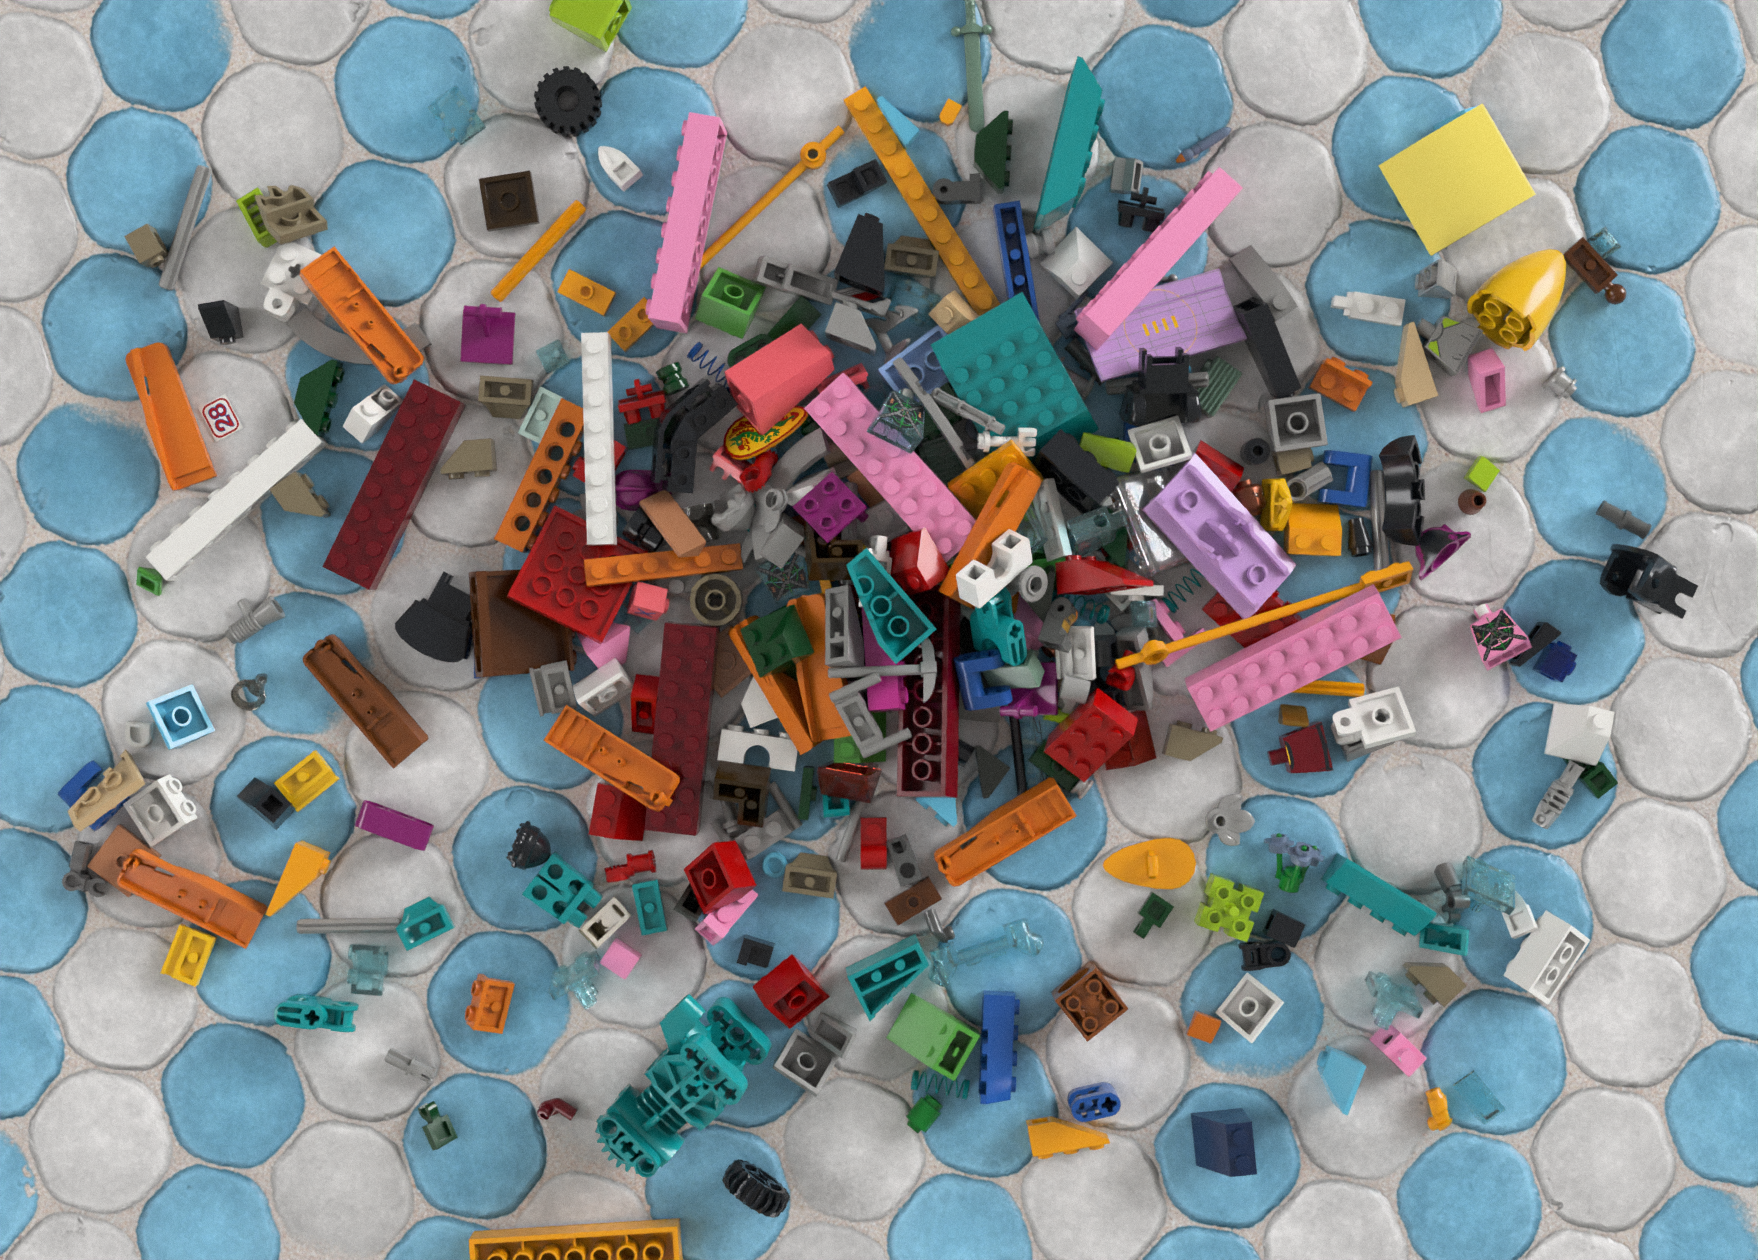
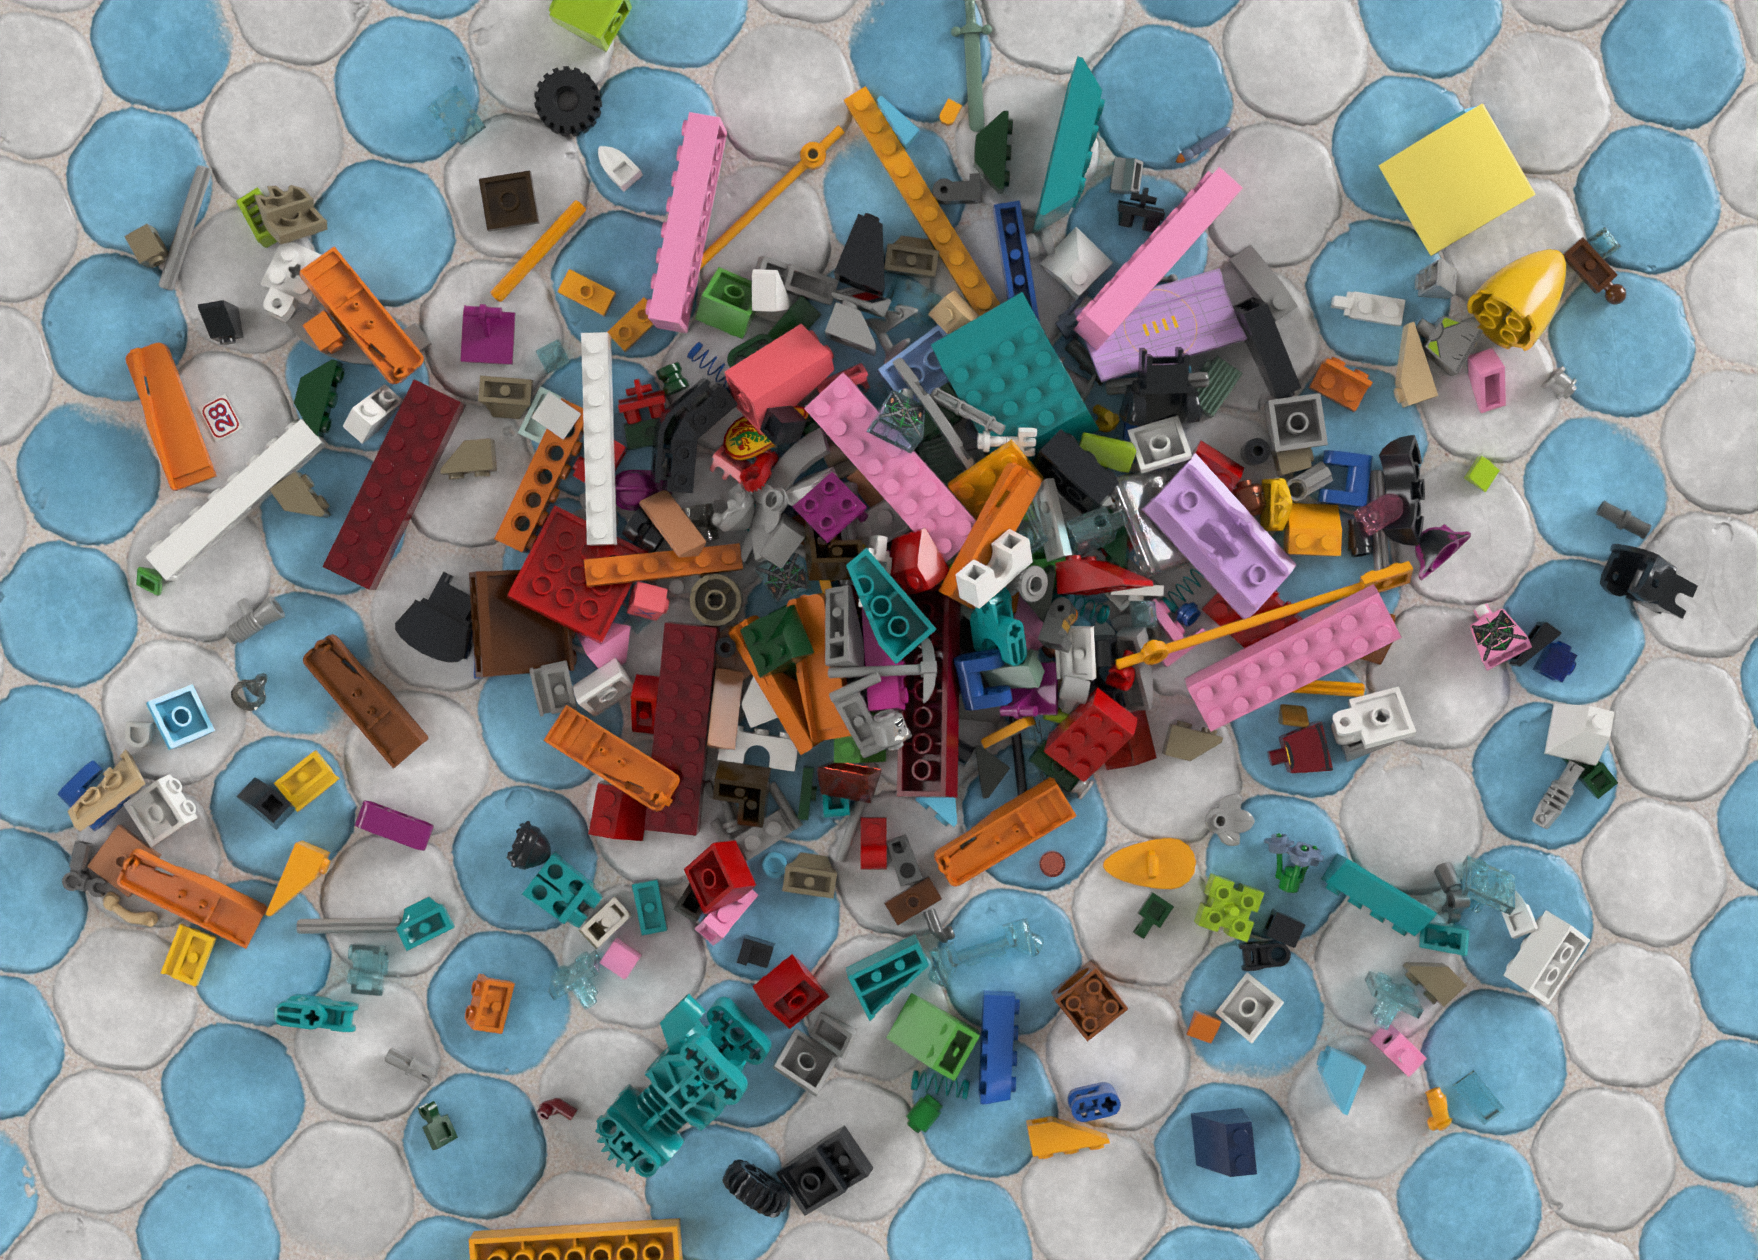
(146, 918): none -> tan piece
(325, 333): none -> orange brick
(556, 415): none -> white sticker
(635, 864): red connector -> none
(719, 650): none -> black pin
(725, 709): none -> nougat slope
(768, 291): none -> white slope
(783, 425): none -> black panel
(825, 1170): none -> black slope
(857, 183): black slope -> none
(889, 729): none -> light grey head
(1008, 731): none -> light orange tile
(1052, 863): none -> clear red tile
(1106, 419): none -> yellow plate
(1188, 614): none -> blue plate
(1388, 508): none -> clear pink plate
(1467, 504): copper cone -> none

